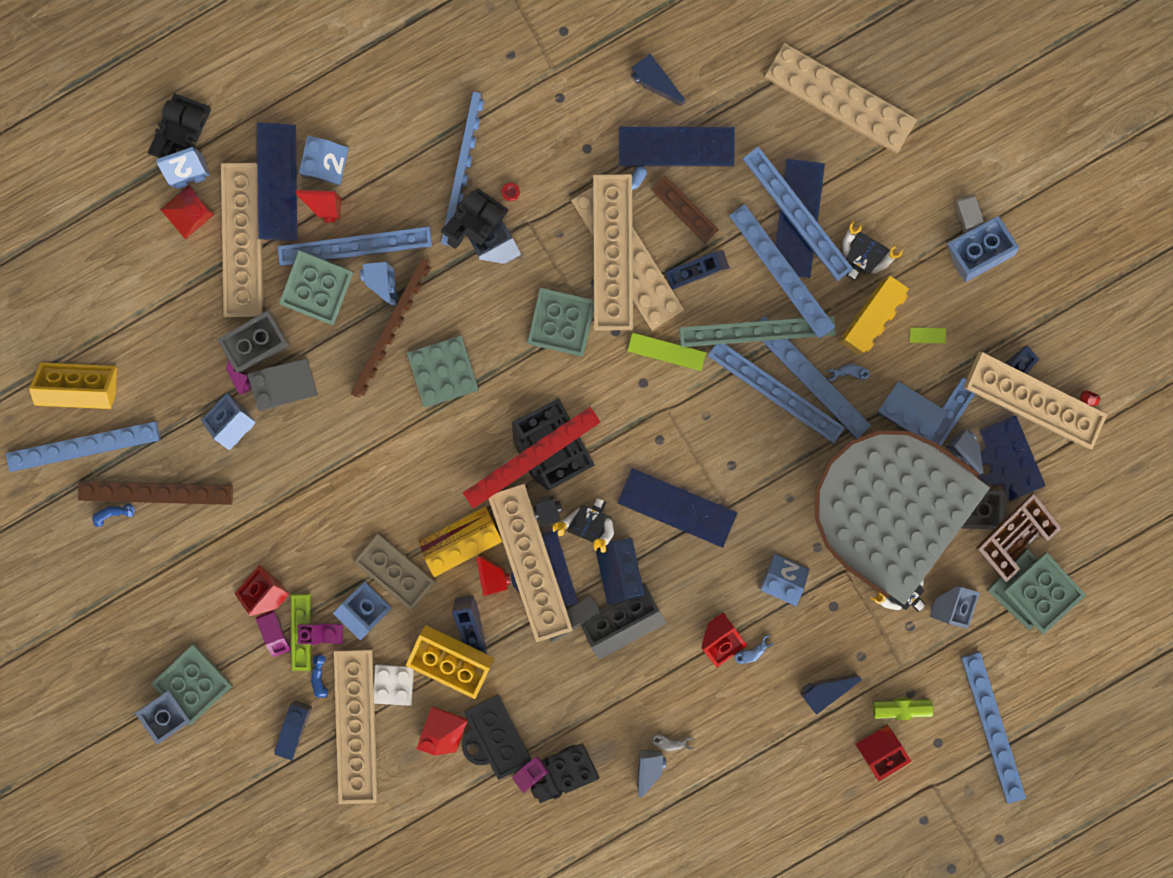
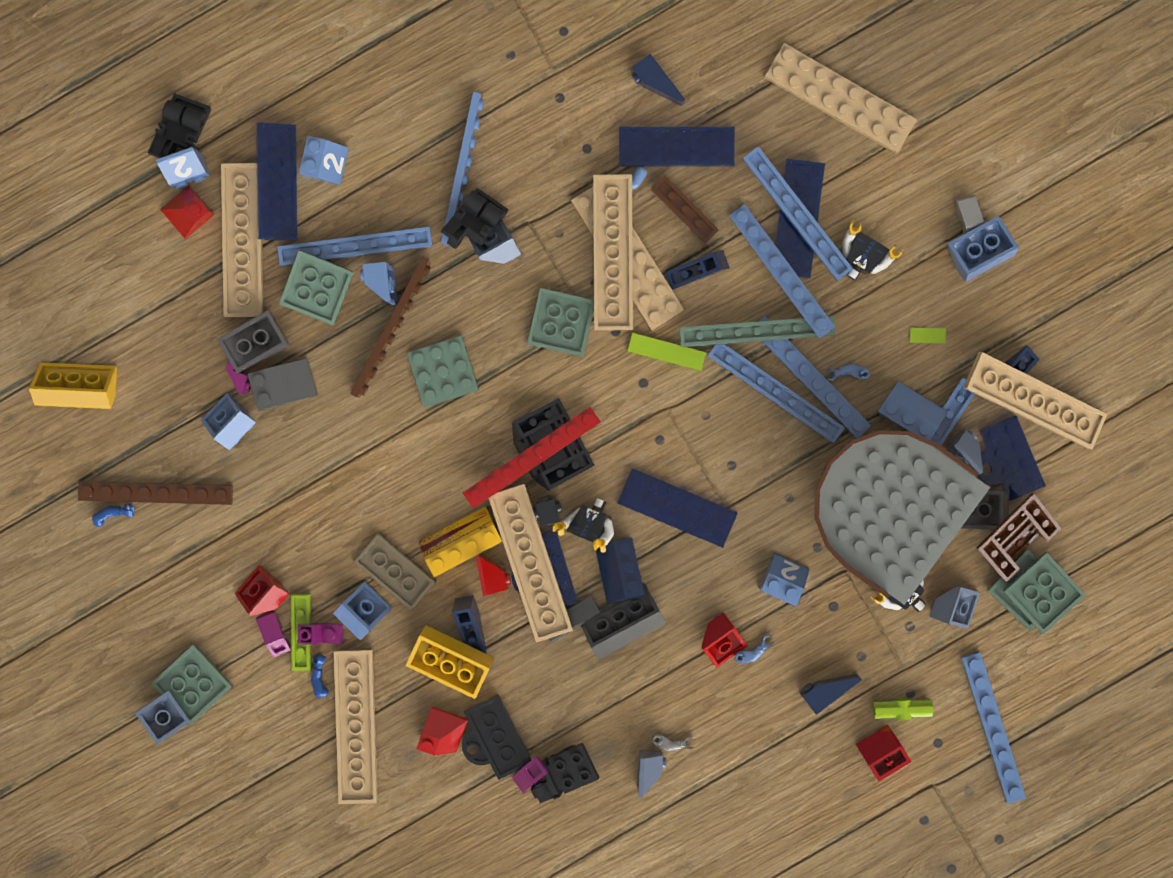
(83, 446): medium blue plate -> none
(292, 729): dark blue slope -> none
(323, 203): red slope -> none
(393, 685): white plate -> none
(510, 192): red tile -> none
(873, 315): yellow brick -> none
(1090, 398): red tile -> none

